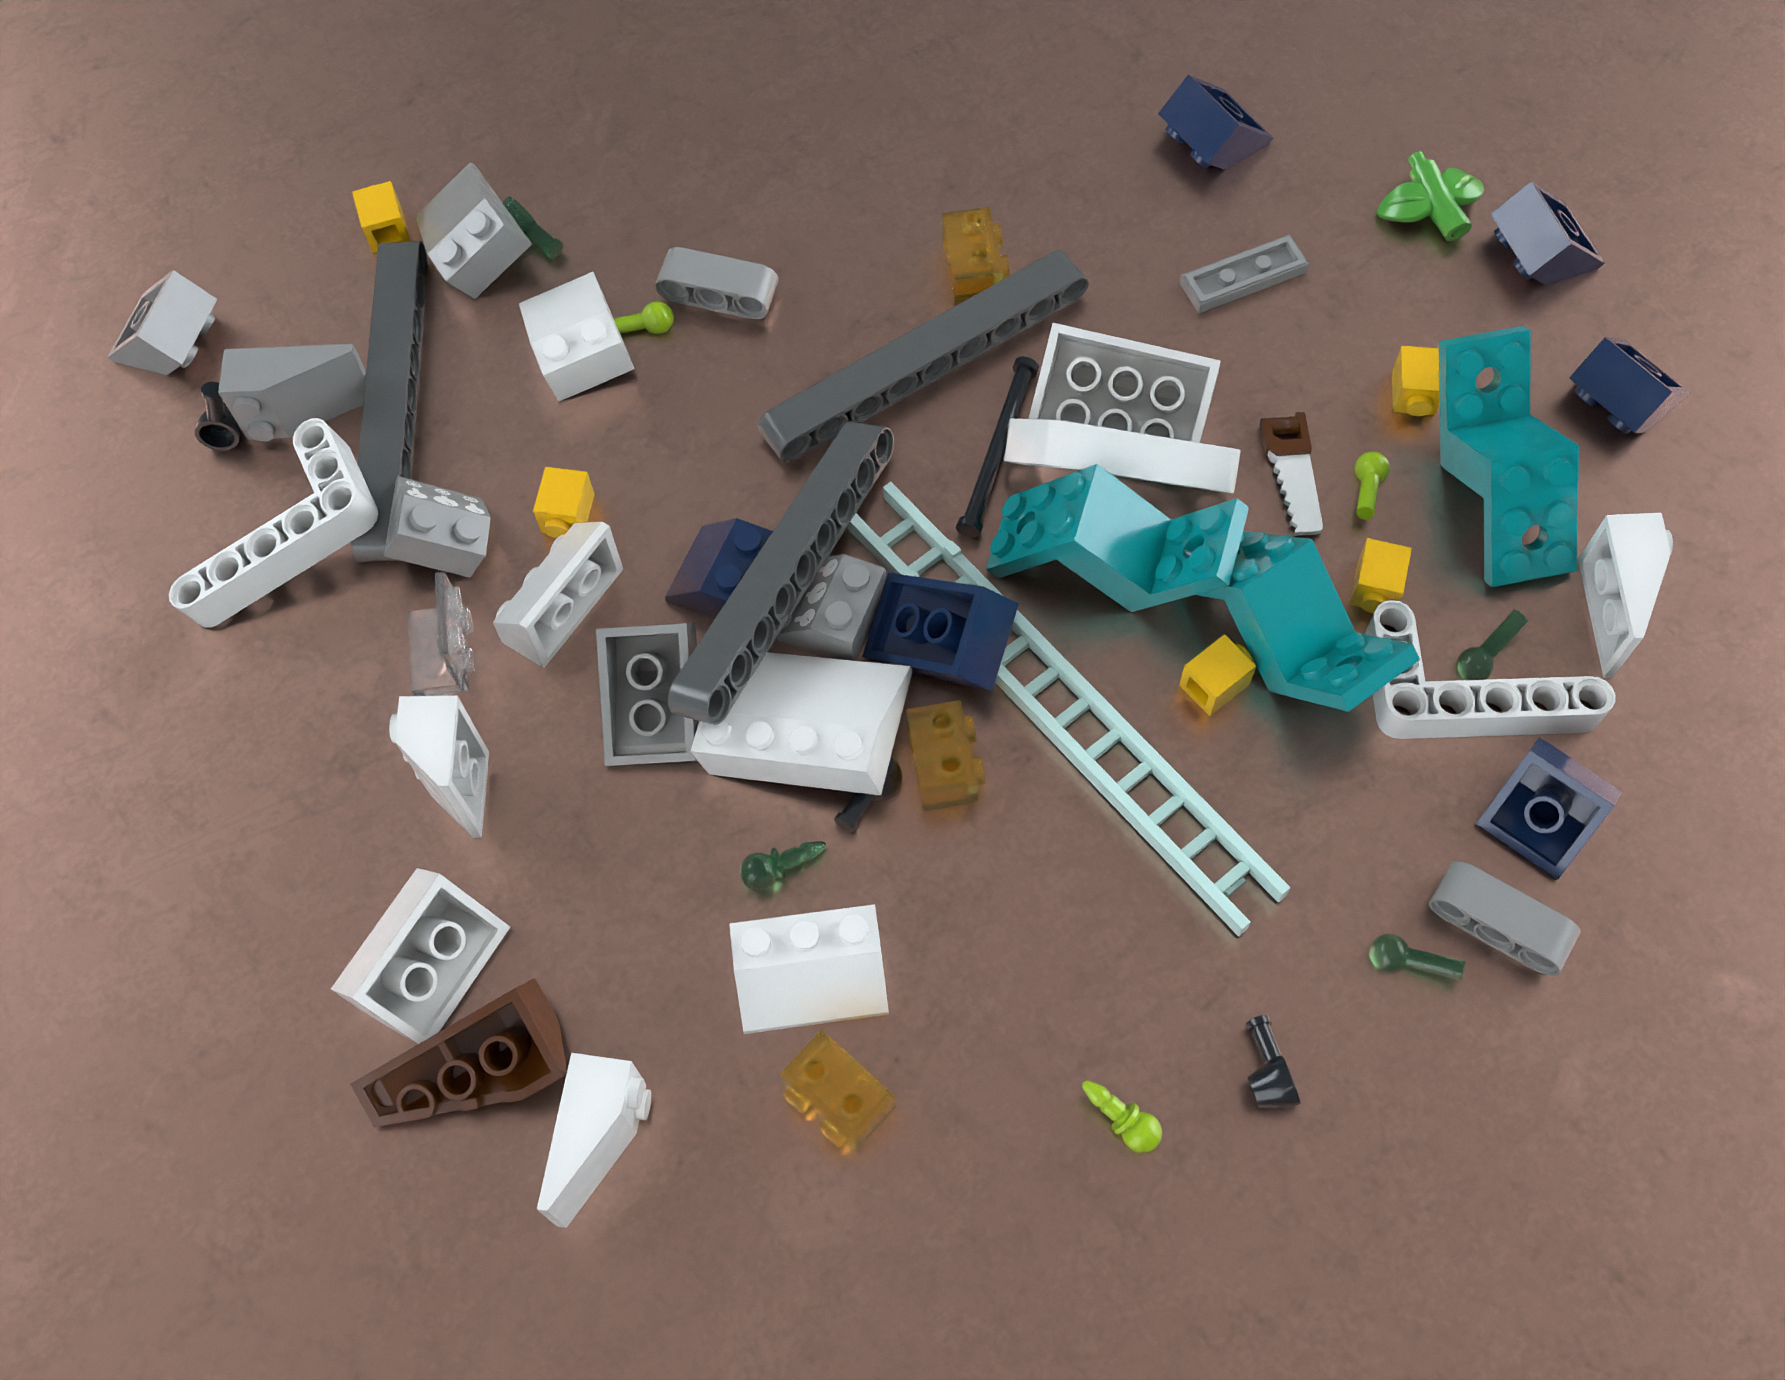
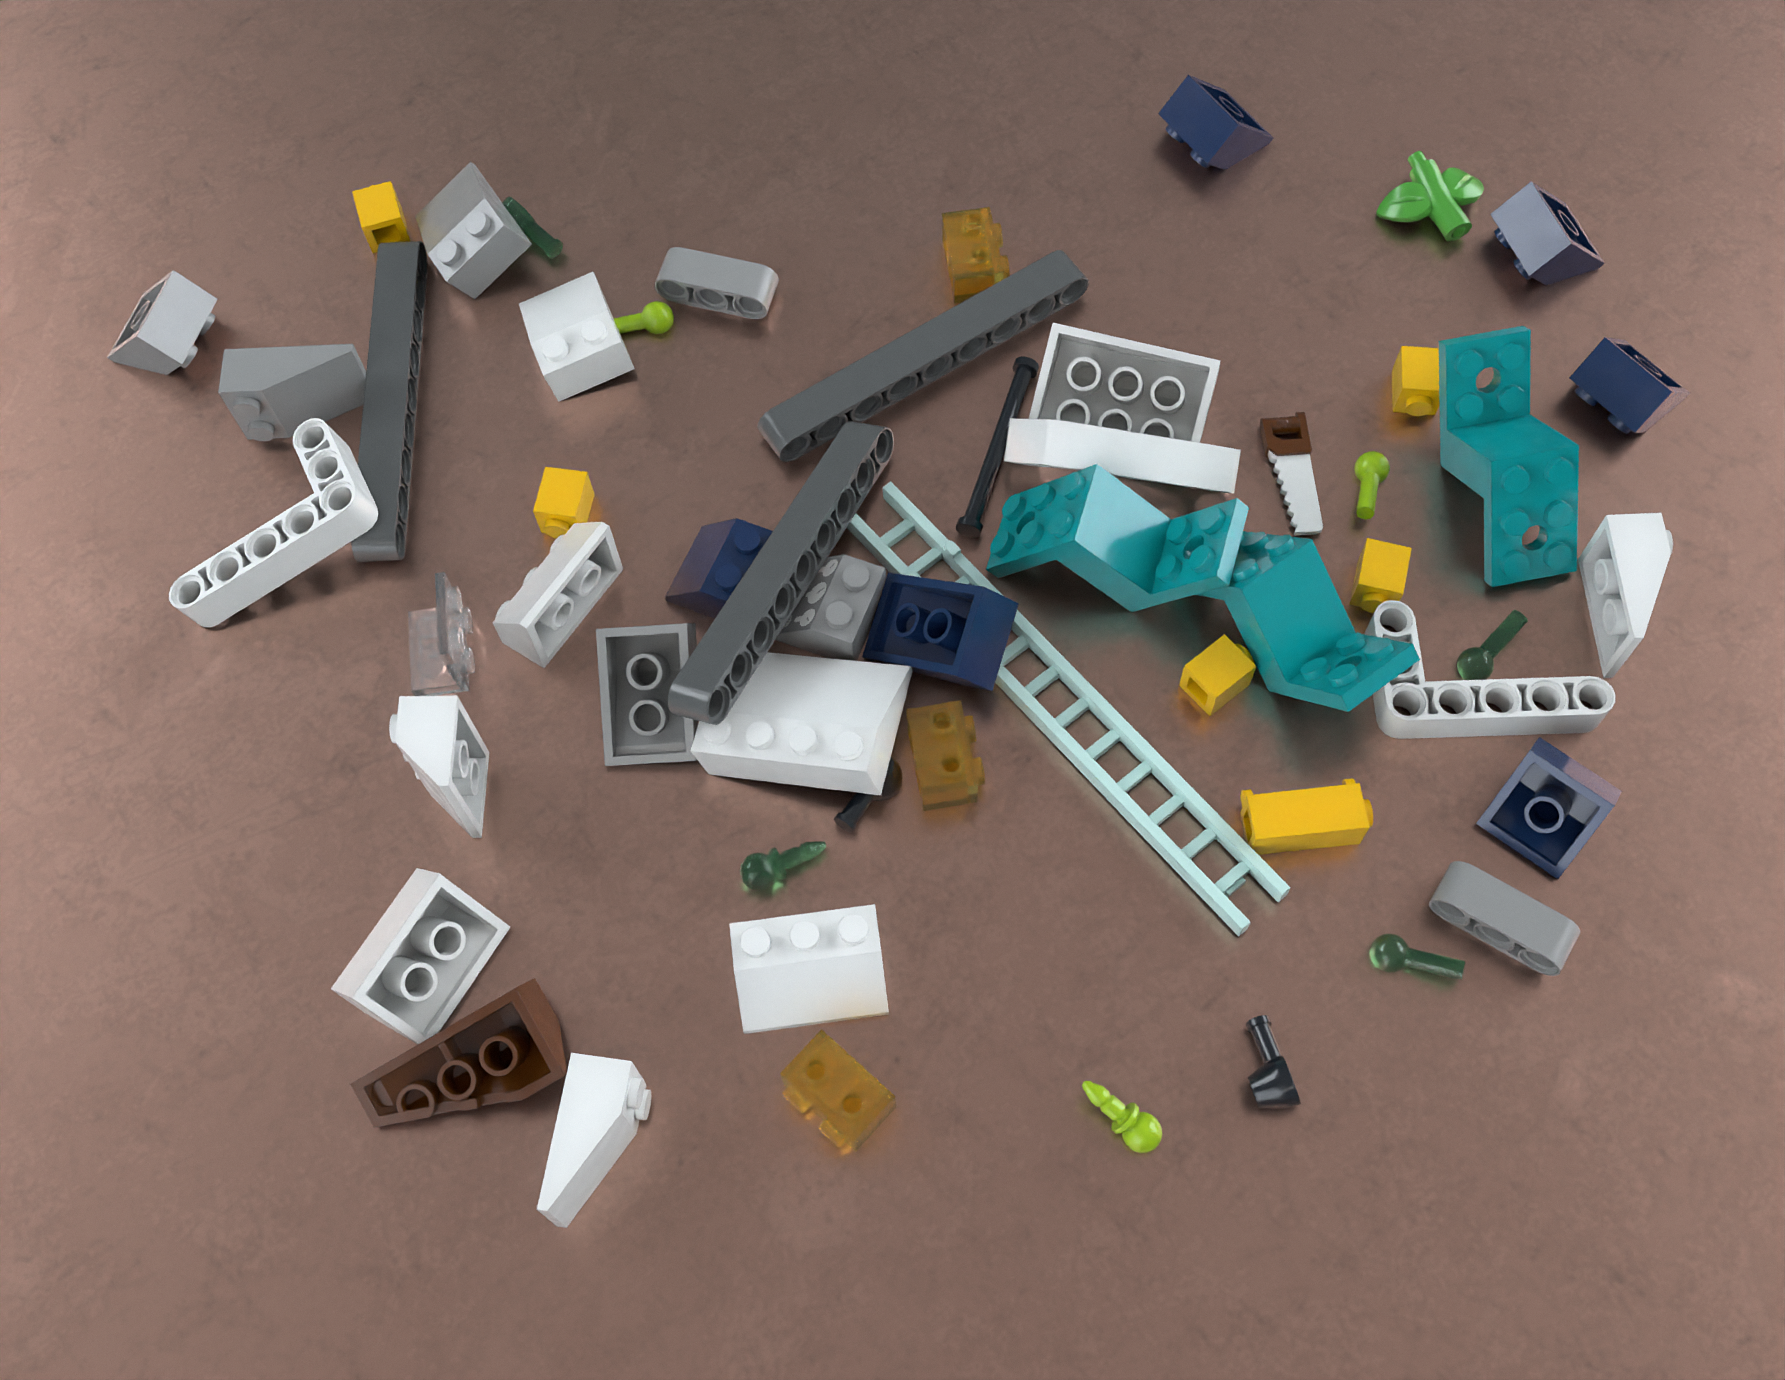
(216, 425): black bar -> none
(437, 528): light grey slope -> none
(1244, 274): light grey tile -> none
(1305, 818): none -> yellow brick

